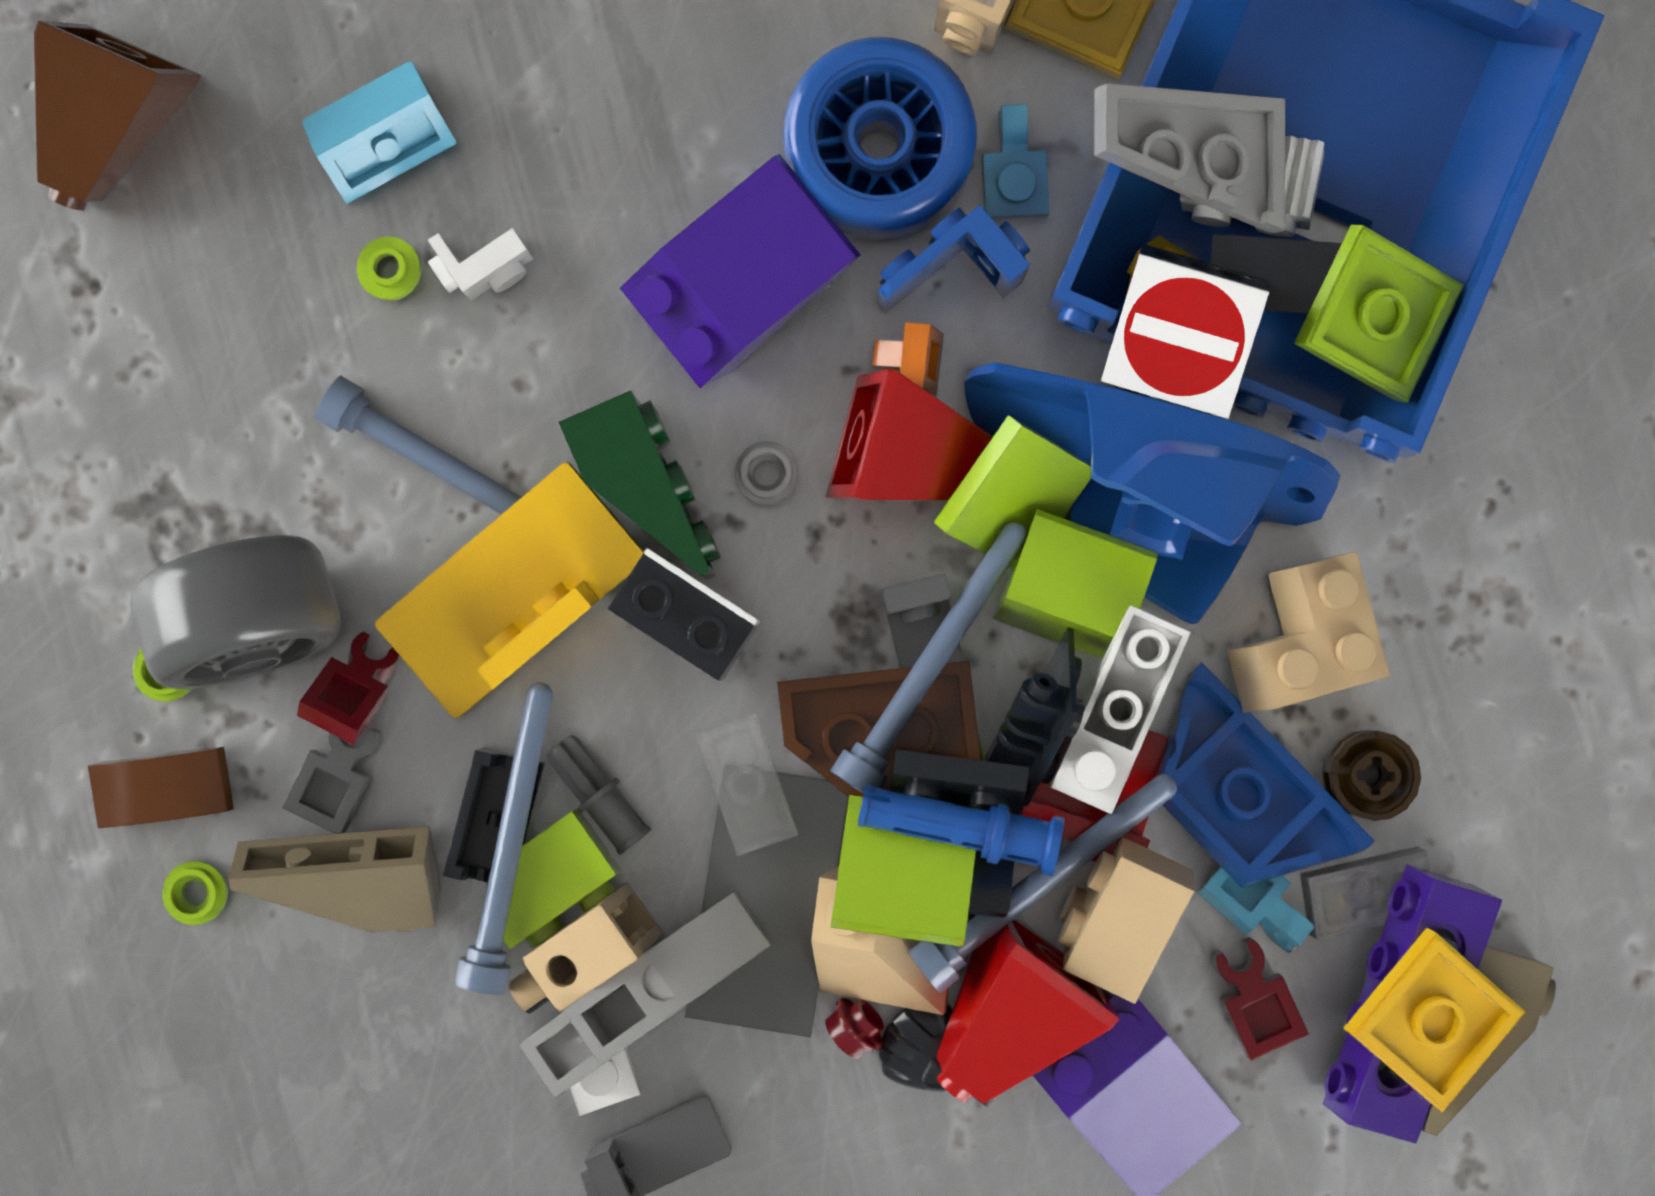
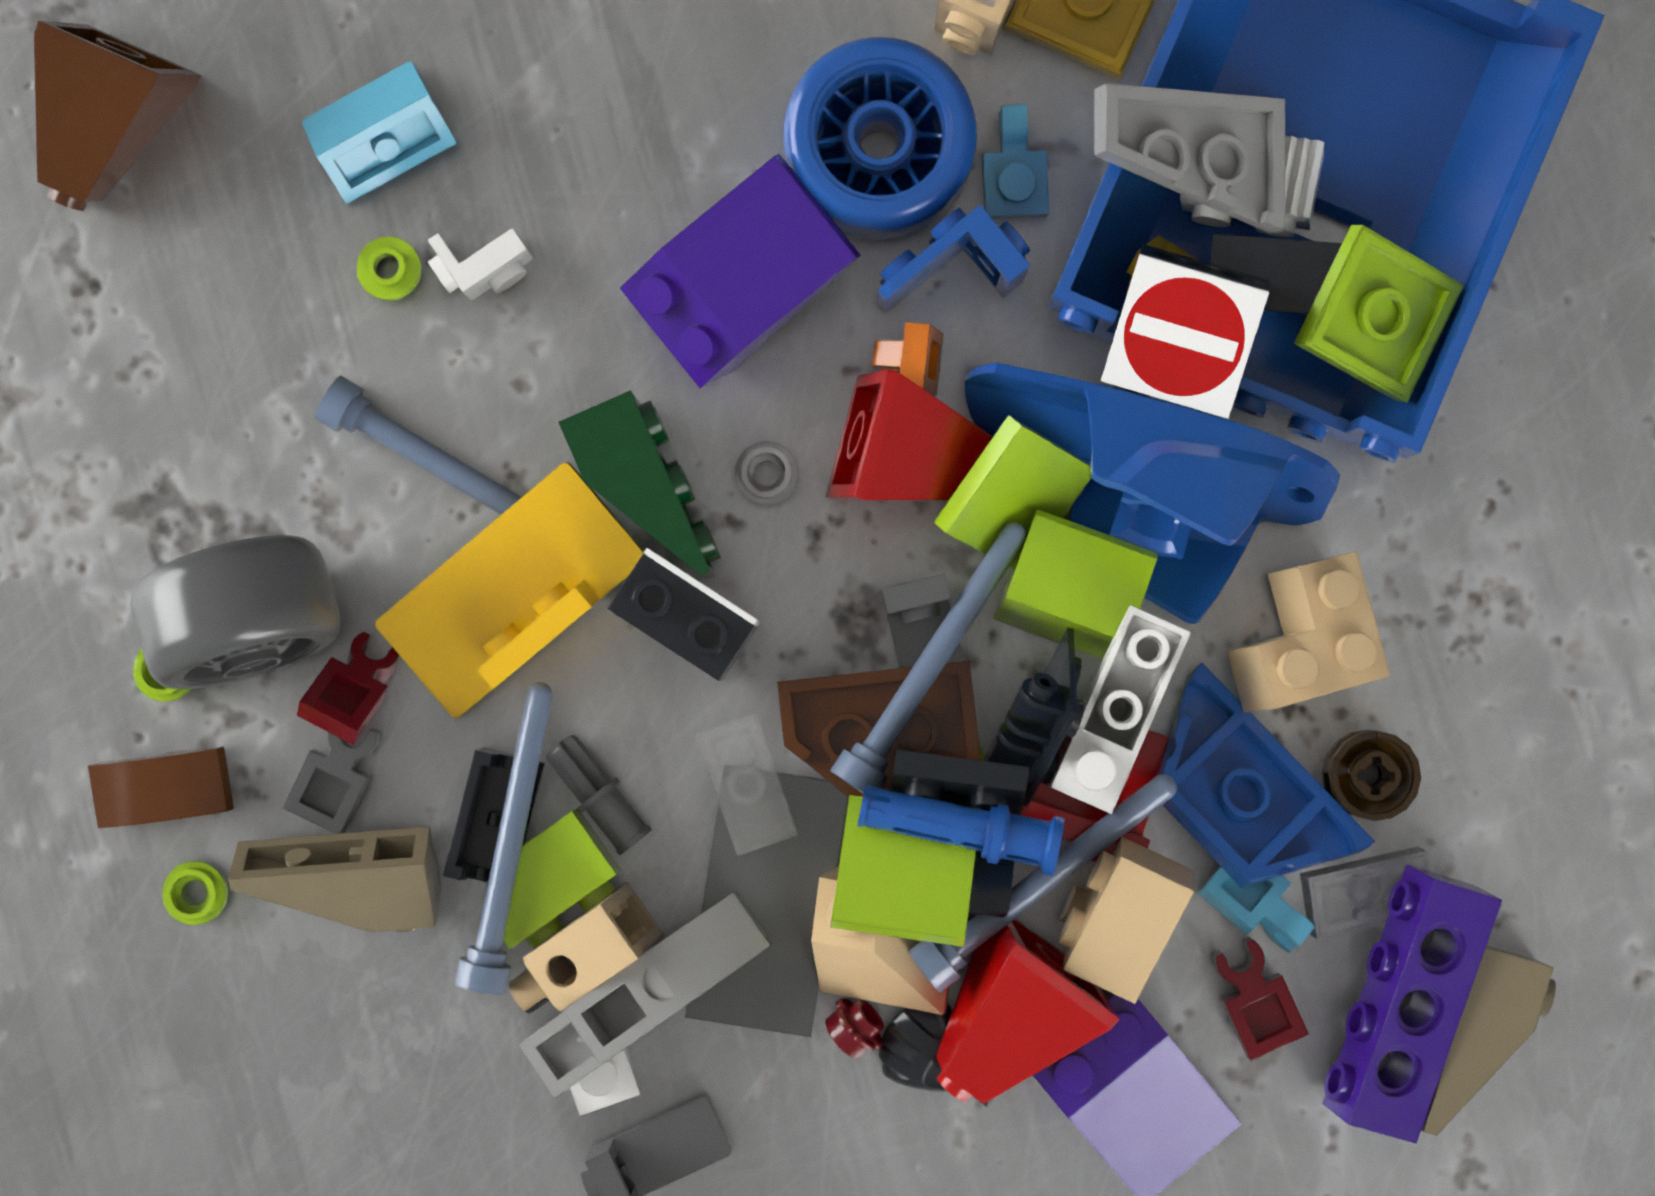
(1434, 1019): yellow tile -> none

